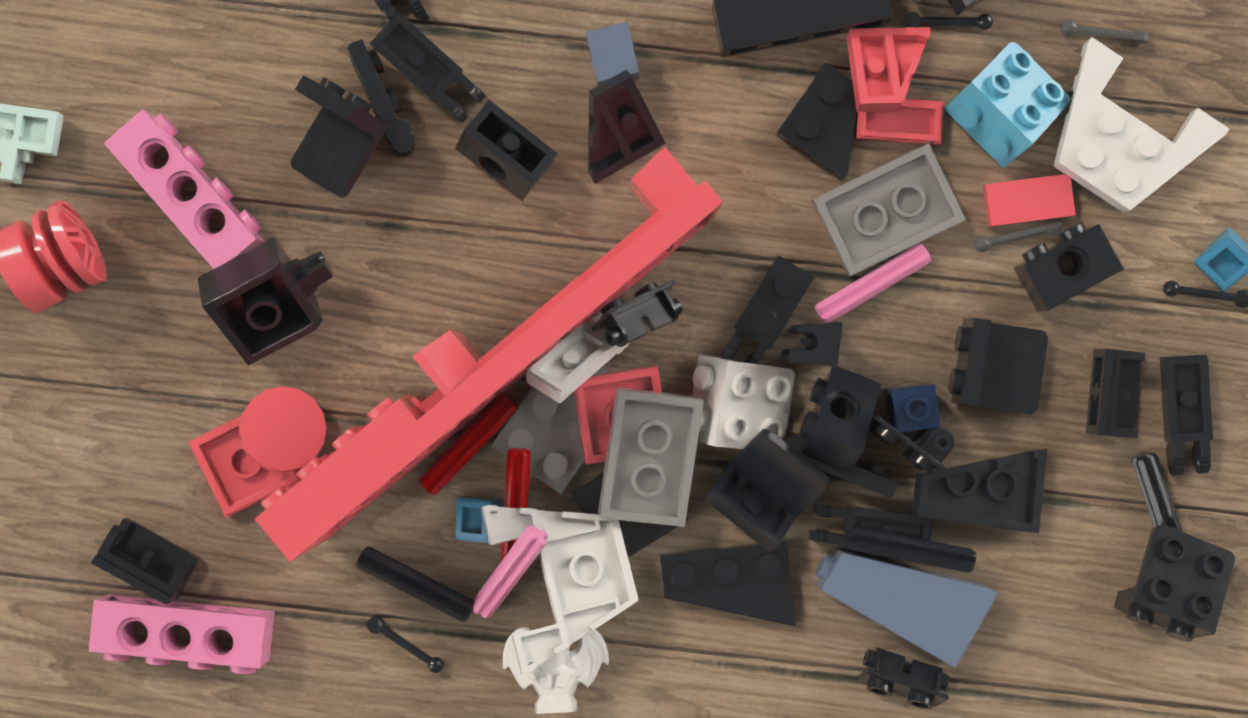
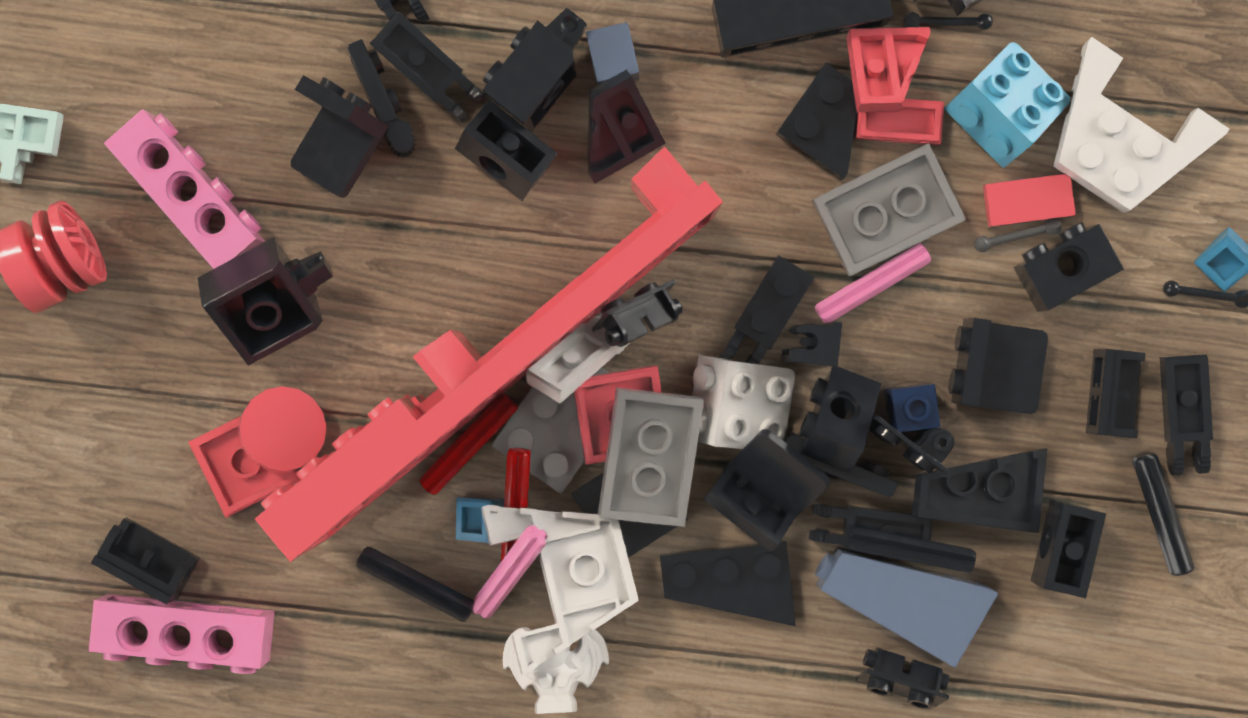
(377, 625): black hinge -> none
(536, 69): none -> black hinge
(1068, 548): none -> black brick
(1070, 27): dark grey hinge -> none
(1179, 585): black bracket -> none

